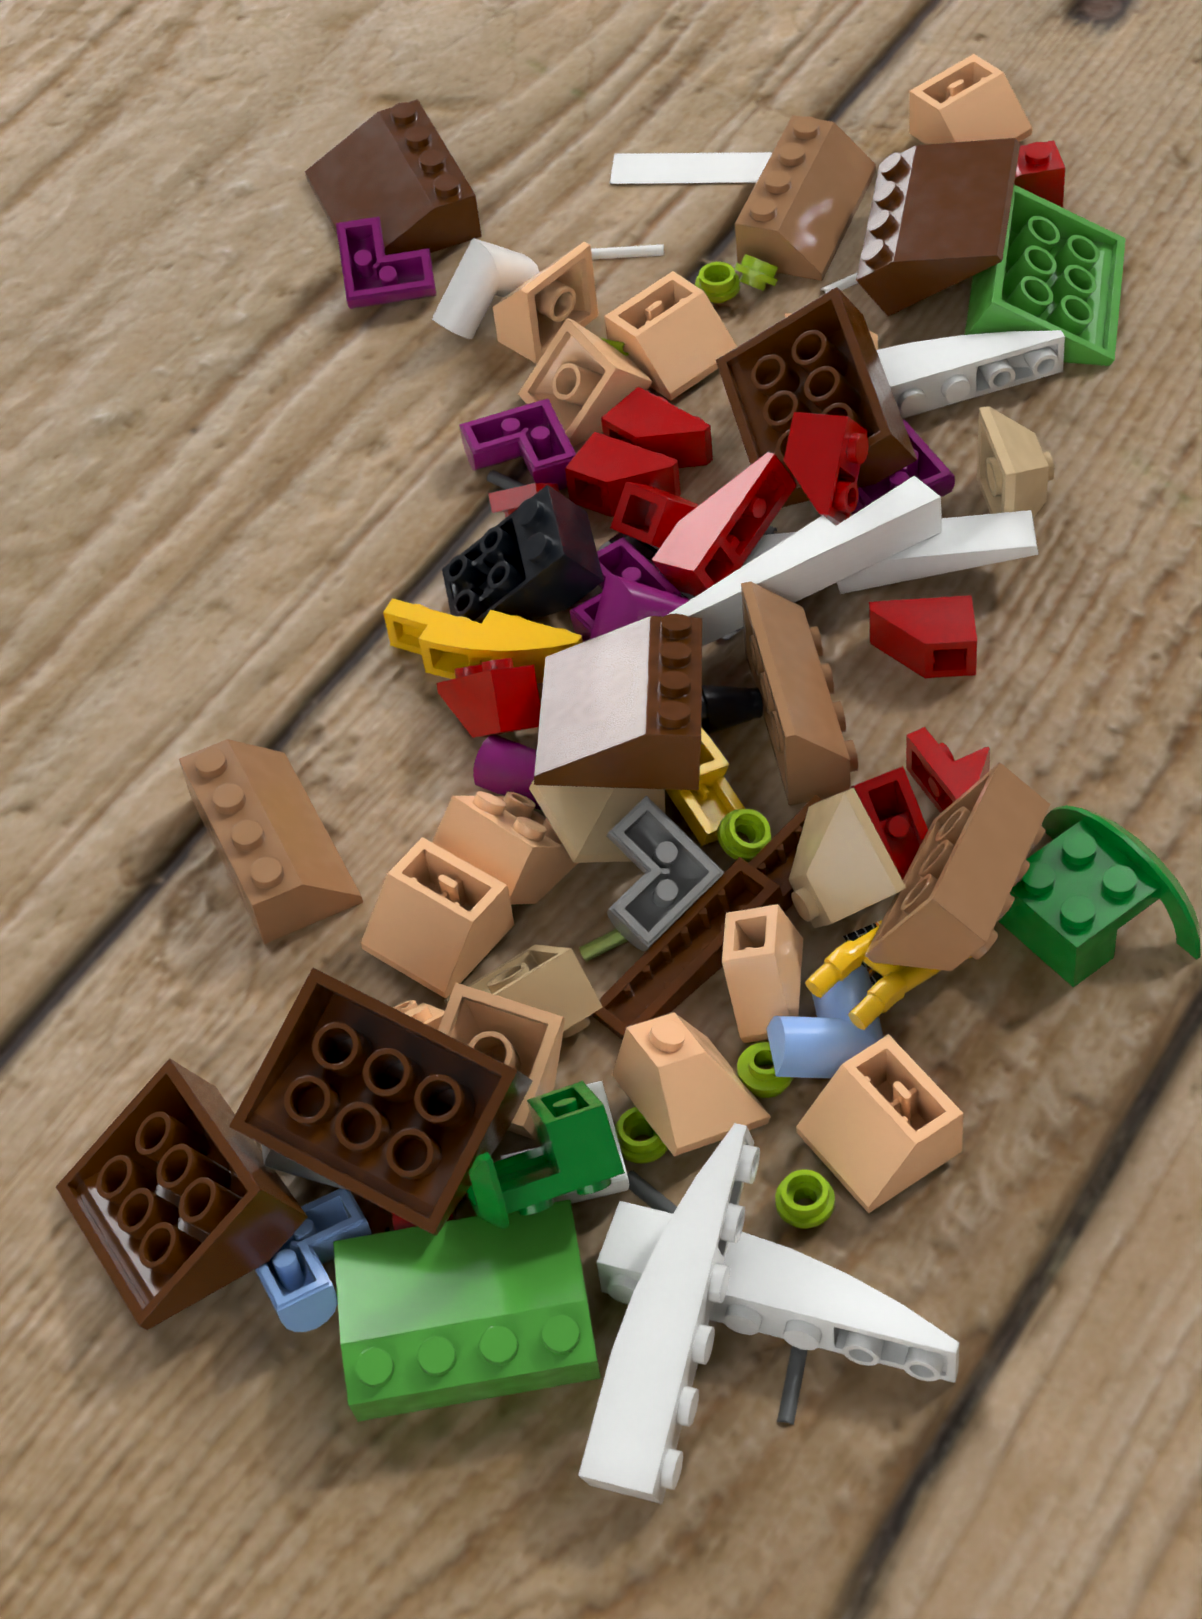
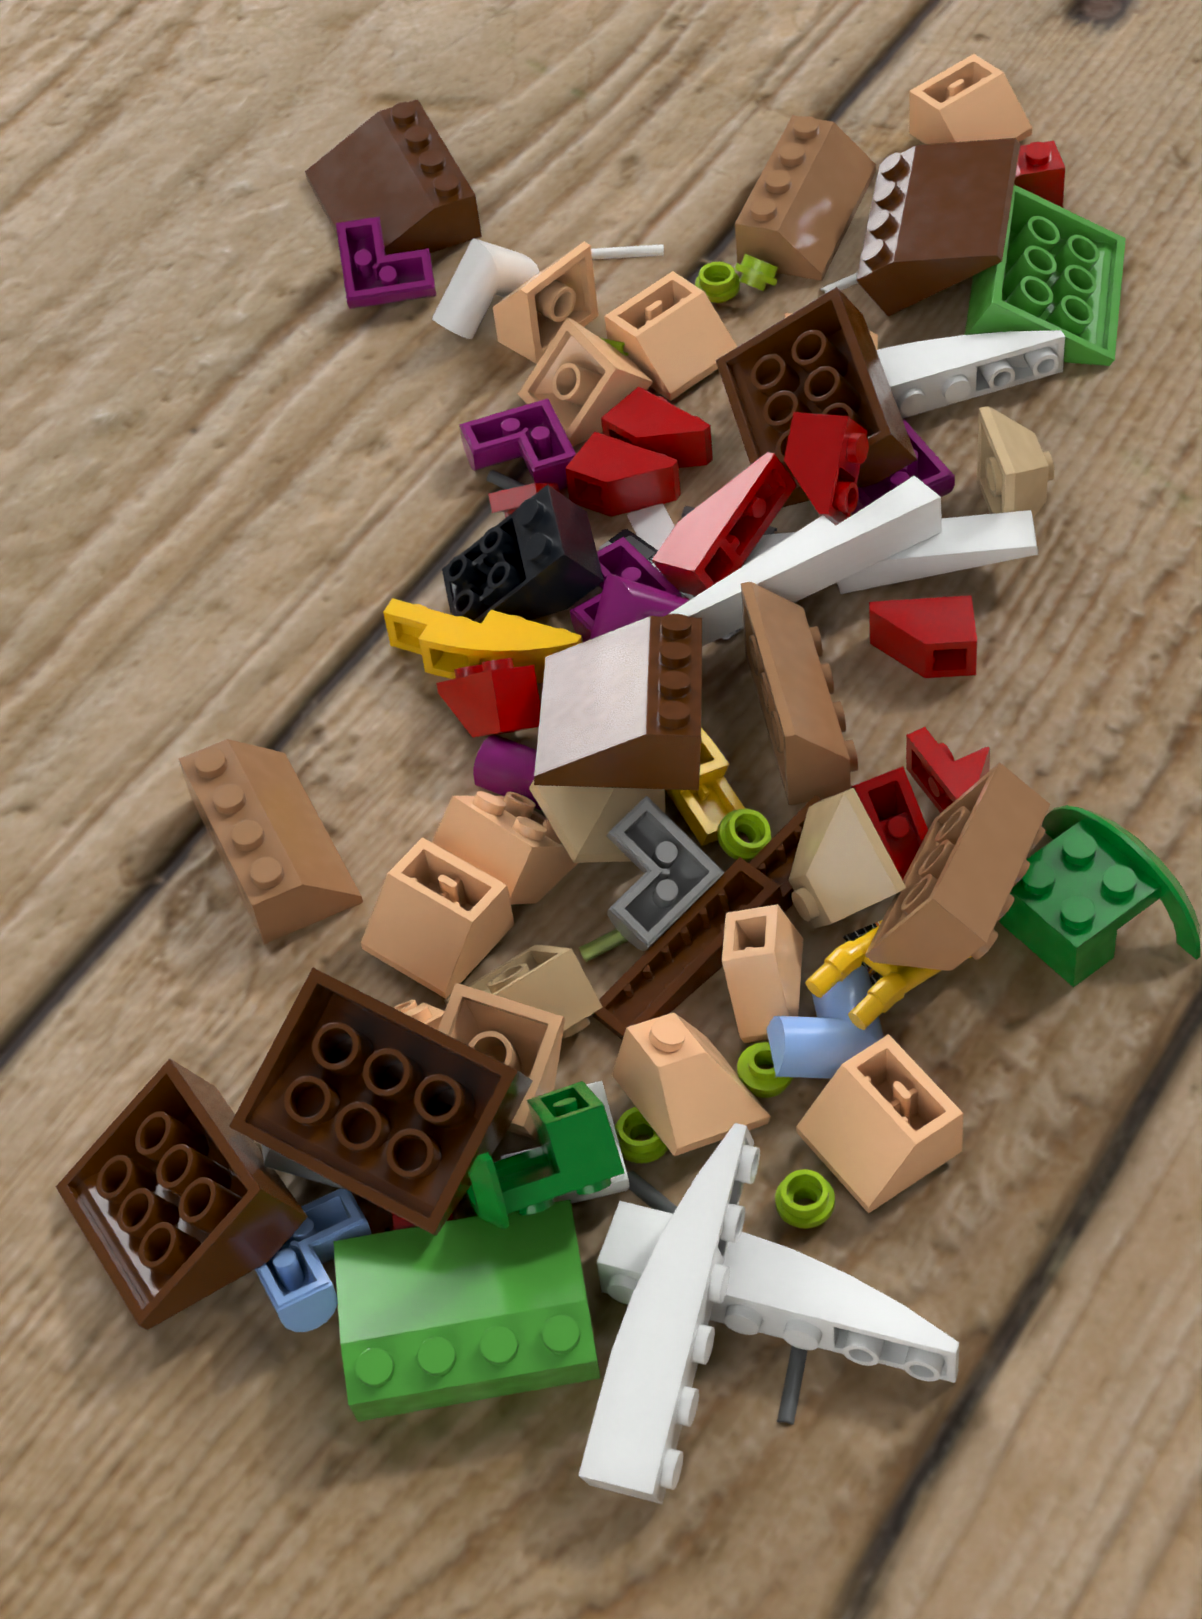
(649, 513): red slope -> none
(688, 168): white sticker -> none
(729, 707): black cone -> none

